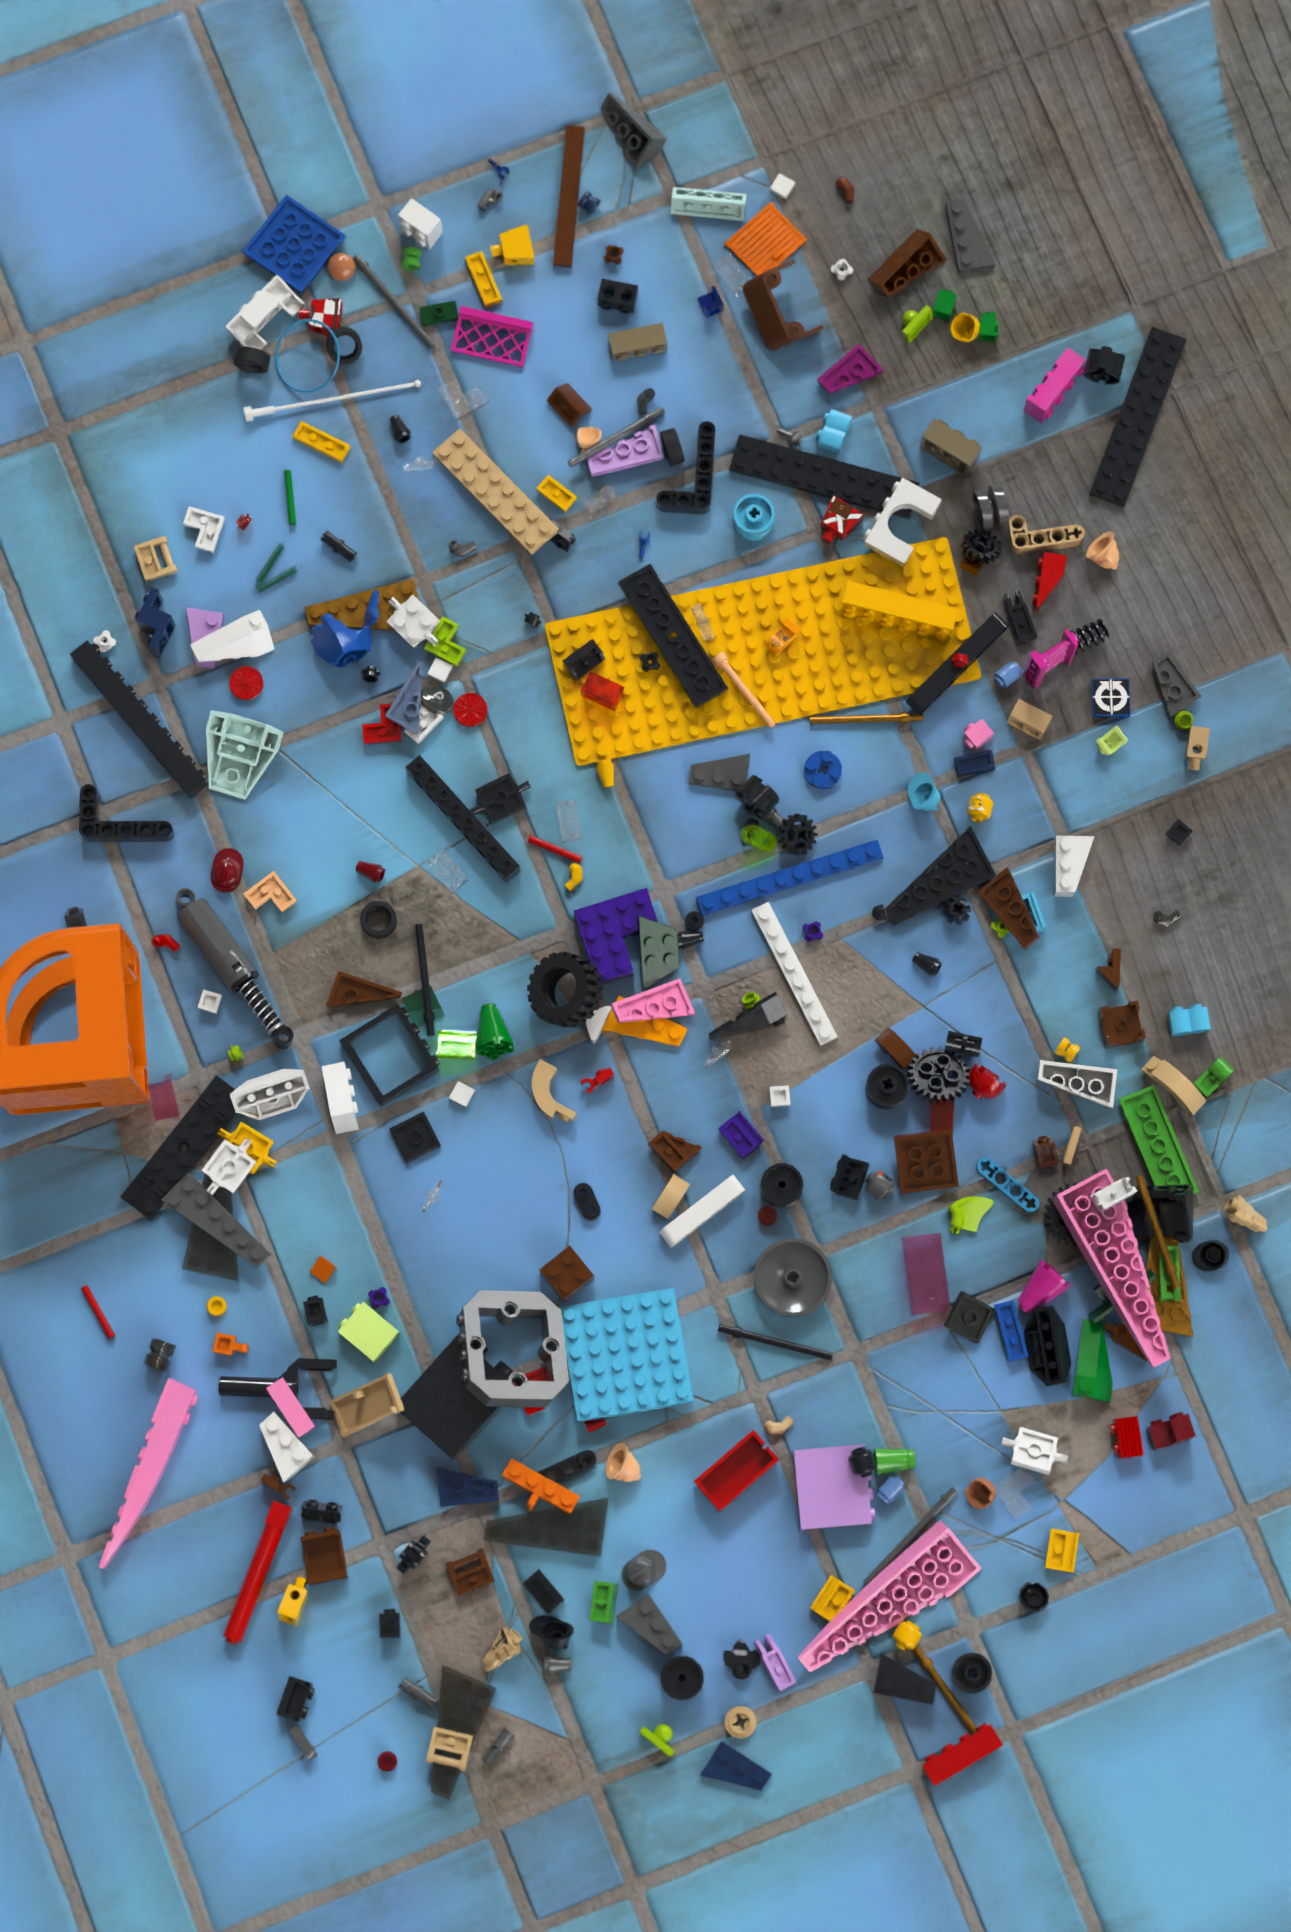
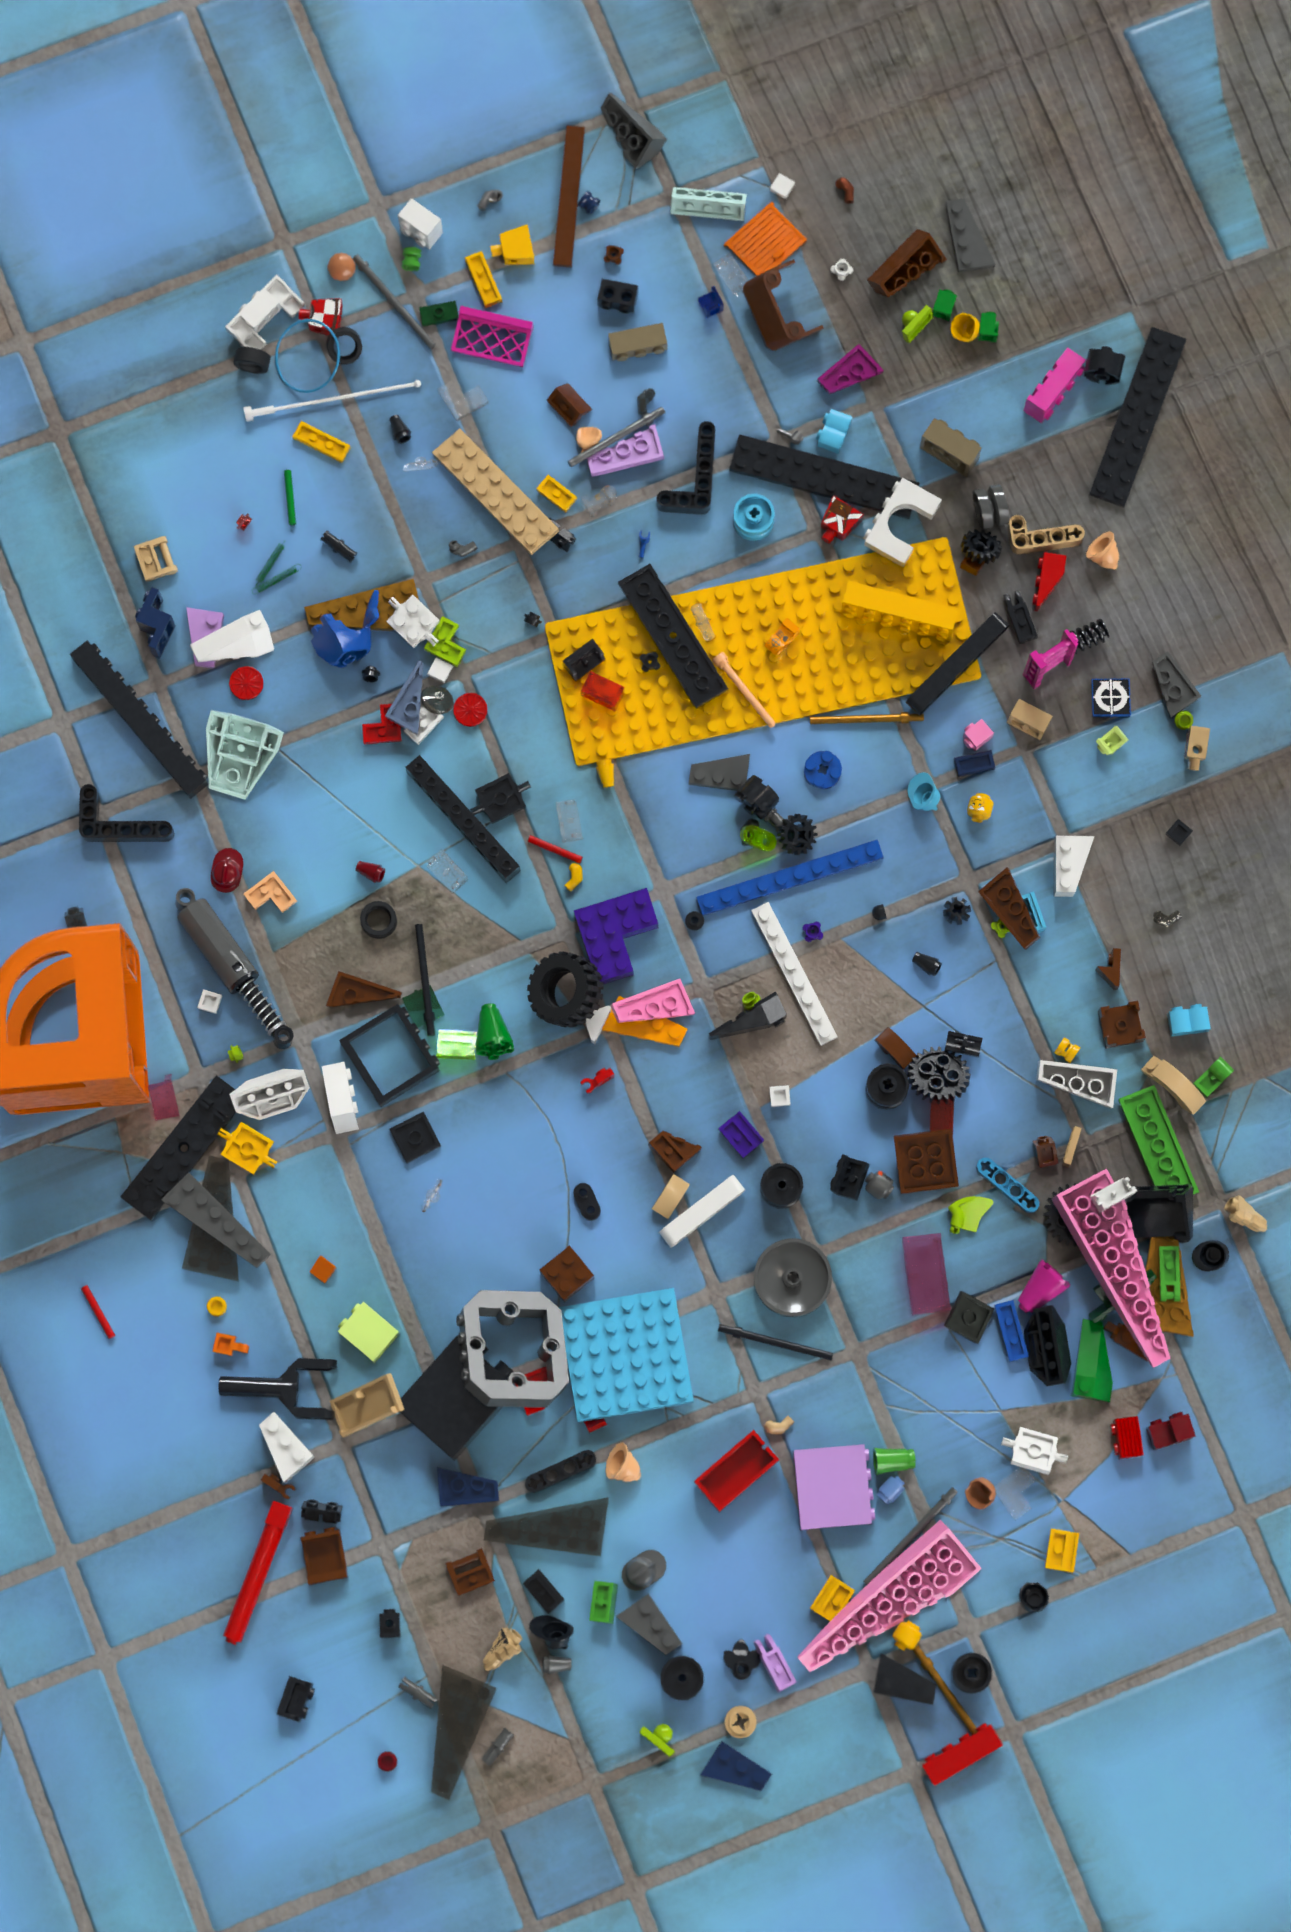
(104, 646): white plate -> none
(159, 1354): clear smoke wheel -> none
(161, 1440): bright pink wedge -> none
(165, 940): red arm -> none
(209, 526): white plate -> none
(229, 1166): white plate -> none
(290, 1407): bright pink tile -> none
(290, 1609): yellow torso -> none
(294, 244): blue plate -> none
(303, 1742): dark grey beam -> none
(315, 1319): black brick -> none
(375, 1302): dark purple plate -> none
(413, 1554): black gear -> none
(452, 1742): tan plate -> none
(461, 1094): white tile -> none
(498, 168): clear blue hand -> none
(540, 1487): orange plate -> none
(541, 1082): tan arch -> none
(656, 950): wing -> none
(672, 446): black tyre -> none
(689, 938): black cone -> none
(717, 1052): clear piece -> none
(767, 1215): clear red plate -> none
(862, 1462): black head -> none
(951, 874): black wing -> none
(959, 660): red plate -> none
(985, 1082): red cylinder -> none
(1007, 675): medium blue brick -> none
(1170, 1268): pearl gold bar -> none

